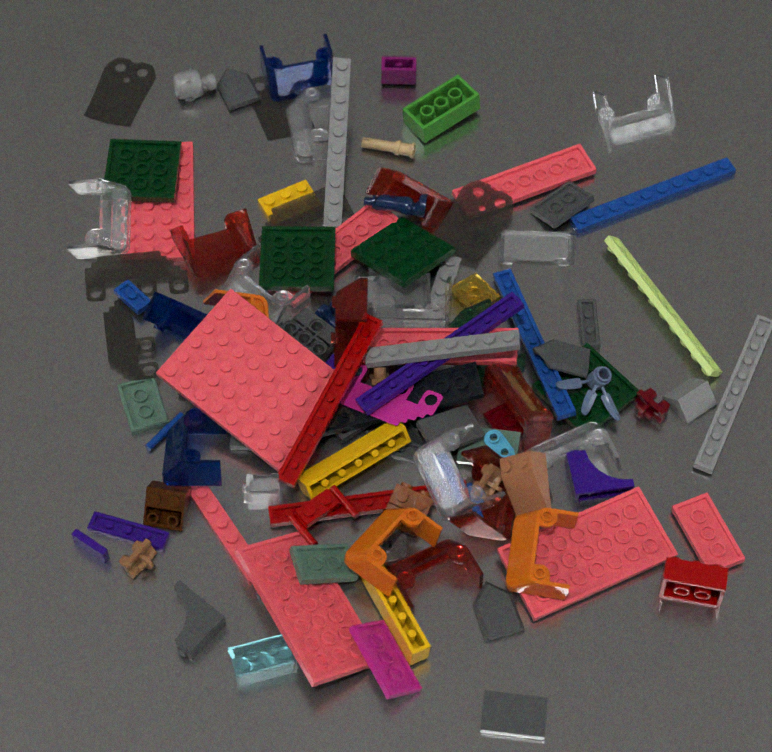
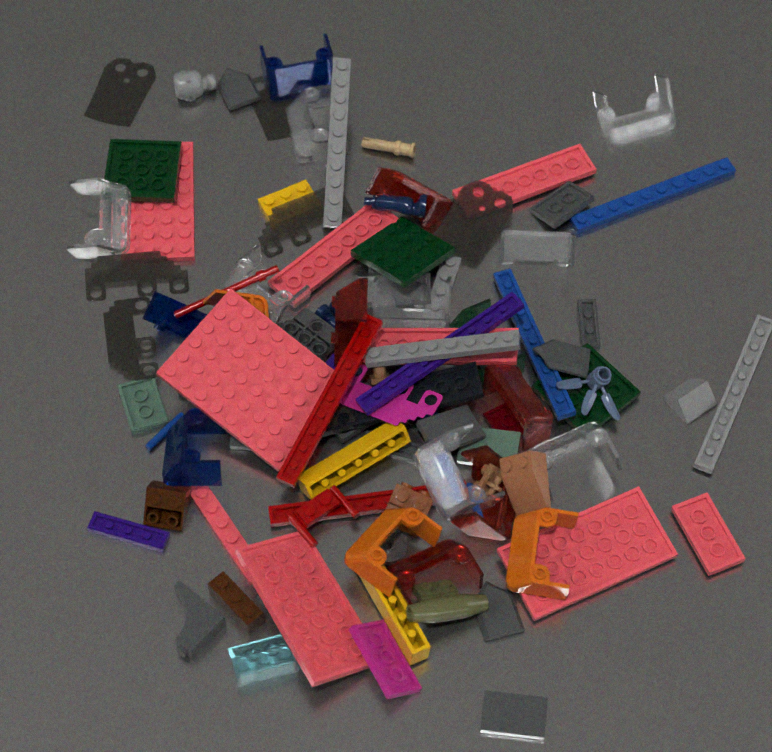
(90, 546): dark purple tile -> none
(132, 297): blue plate -> none
(139, 559): medium nougat hips -> none
(217, 250): clear red windscreen -> none
(236, 603): none -> reddish brown brick
(259, 276): none -> red bar
(261, 491): clear hips -> none
(297, 258): dark green plate -> none
(321, 564): sand green plate -> none
(398, 69): magenta slope -> none
(441, 108): bright green brick -> none
(441, 602): none -> olive plate
(472, 291): clear yellow plate -> none
(500, 444): medium azure plate -> none
(588, 482): dark purple arch -> none
(649, 408): dark red hips -> none
(665, 310): yellowish green plate -> none
(693, 582): red brick -> none

